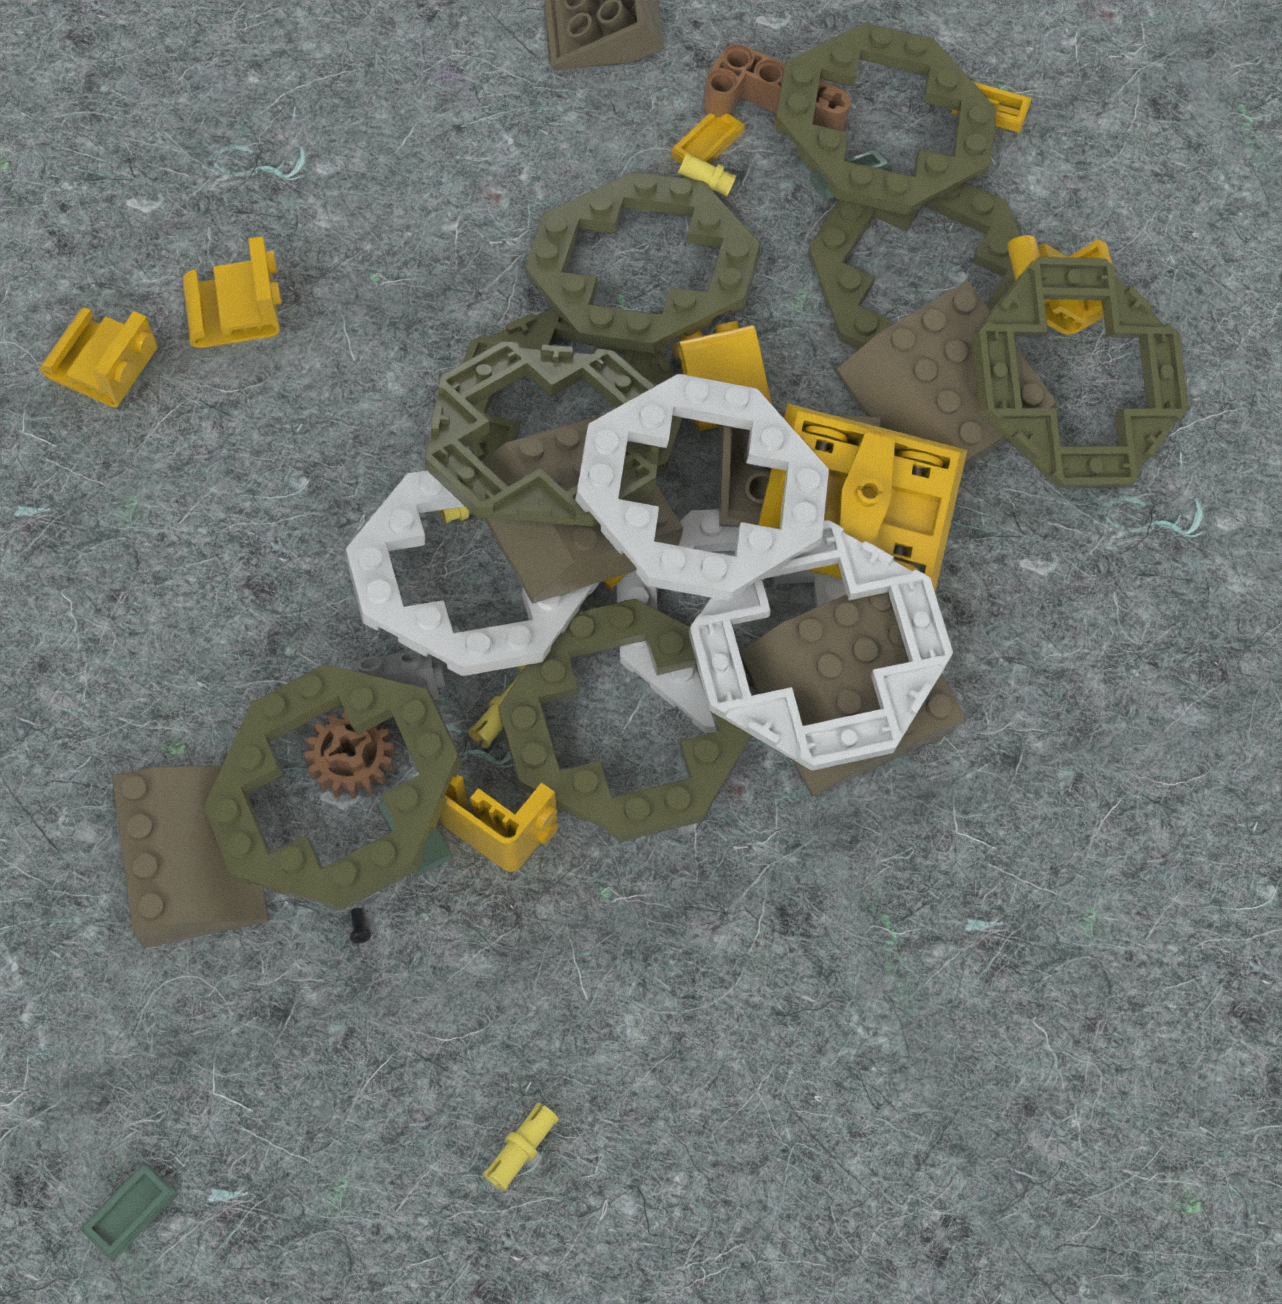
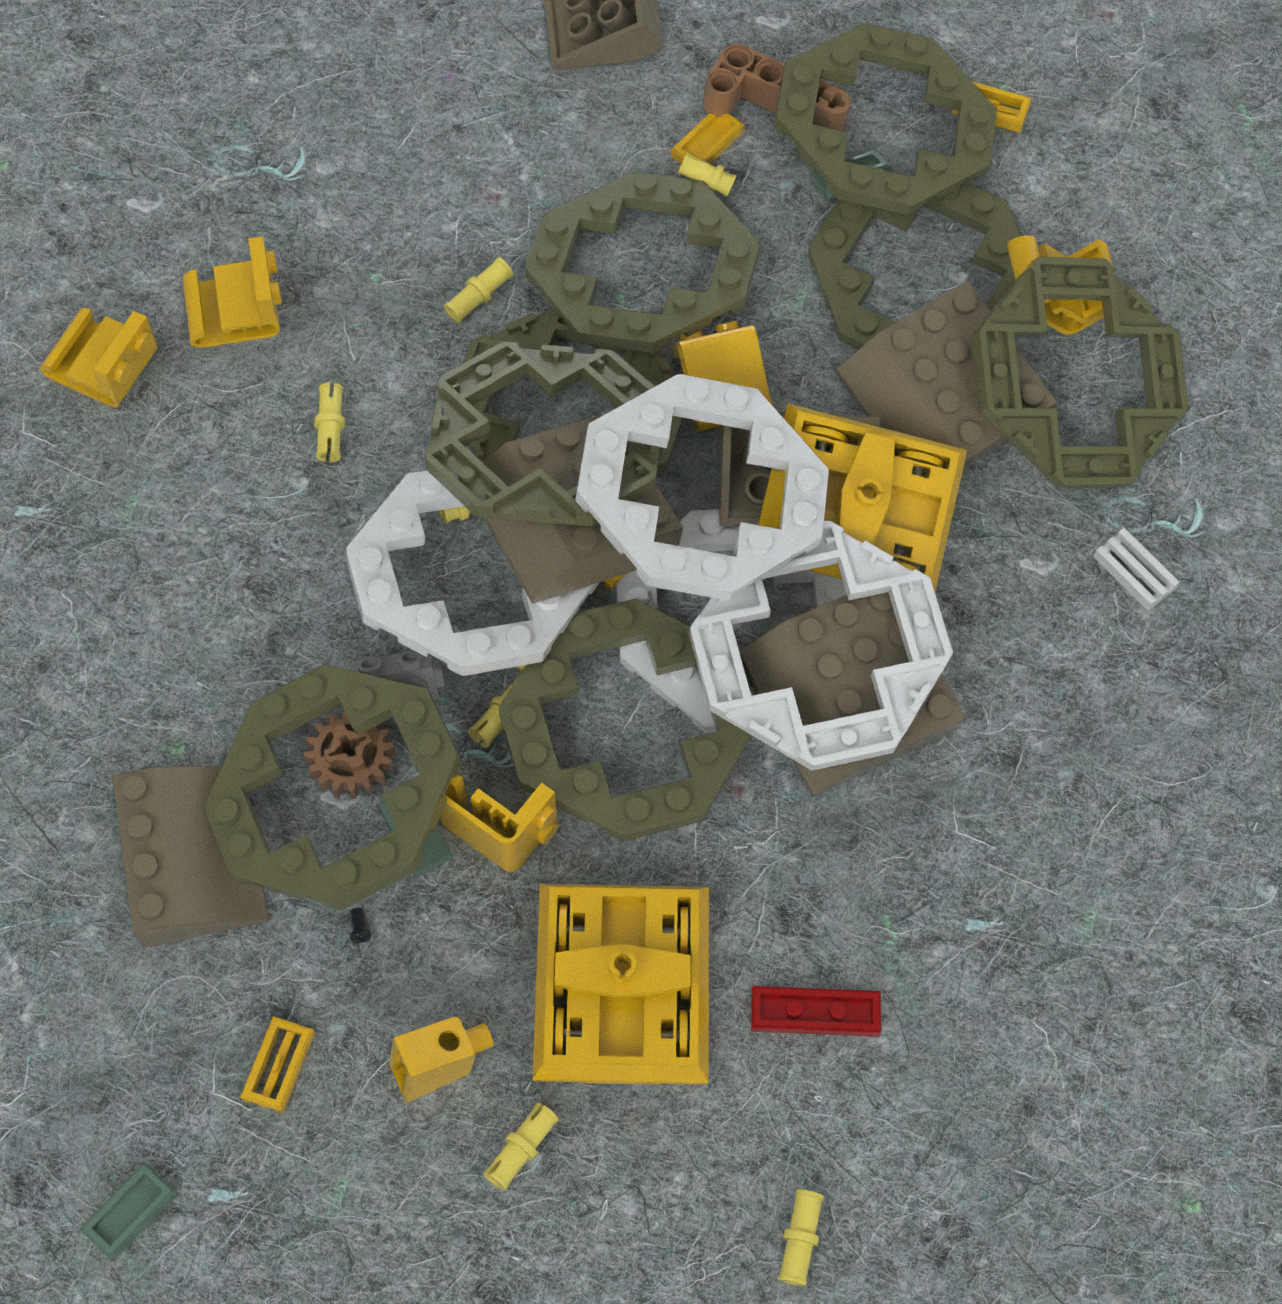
(264, 1100): none -> yellow tile
(329, 422): none -> light yellow pin
(436, 1055): none -> yellow torso
(478, 290): none -> light yellow pin
(622, 984): none -> yellow piece
(801, 1237): none -> light yellow pin
(816, 1011): none -> red tile
(1141, 564): none -> white tile

